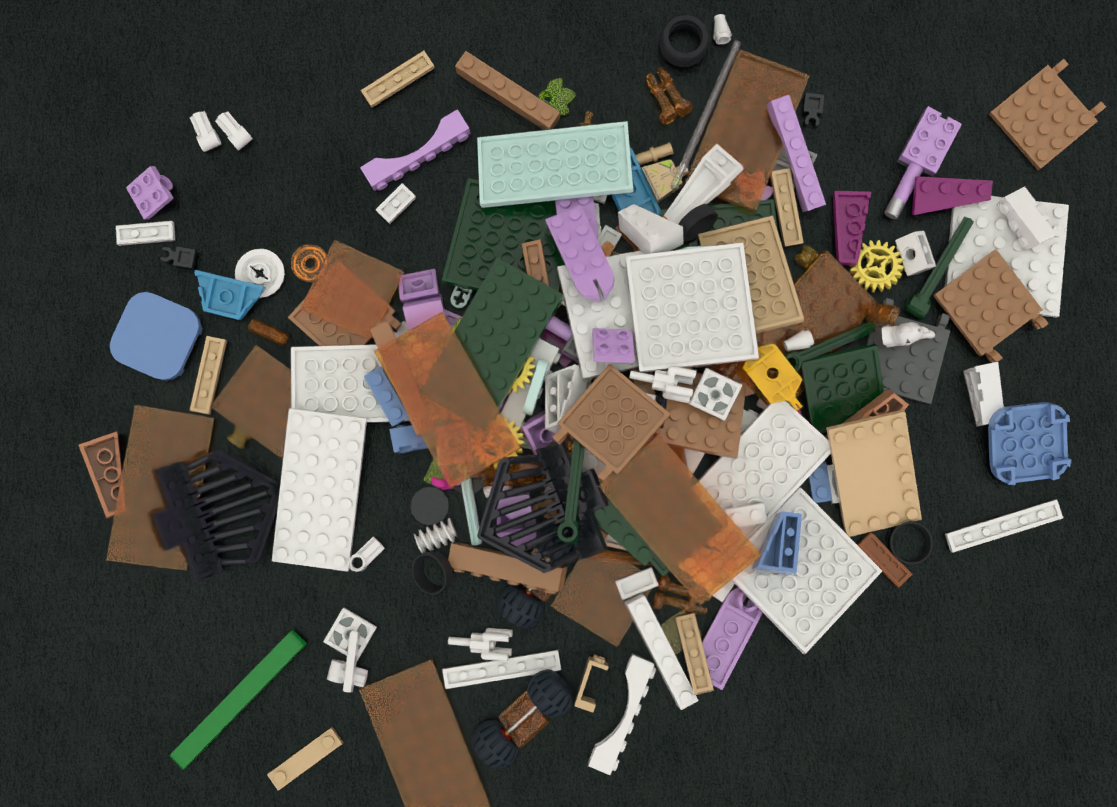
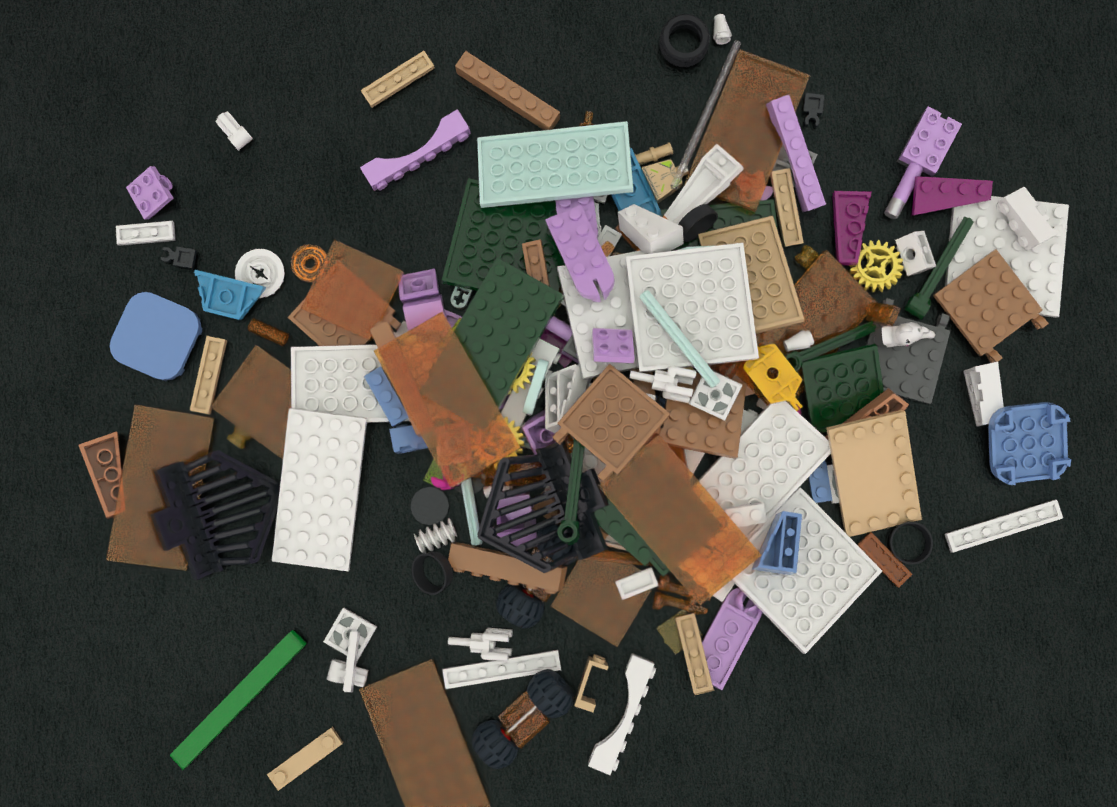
(206, 134): white piece -> none
(367, 554): white piece -> none
(396, 203): white plate -> none
(559, 96): clear neon green plate -> none
(661, 651): white brick -> none
(668, 113): clear orange piece -> none
(679, 338): none -> light aqua axle
(1044, 116): medium nougat plate -> none

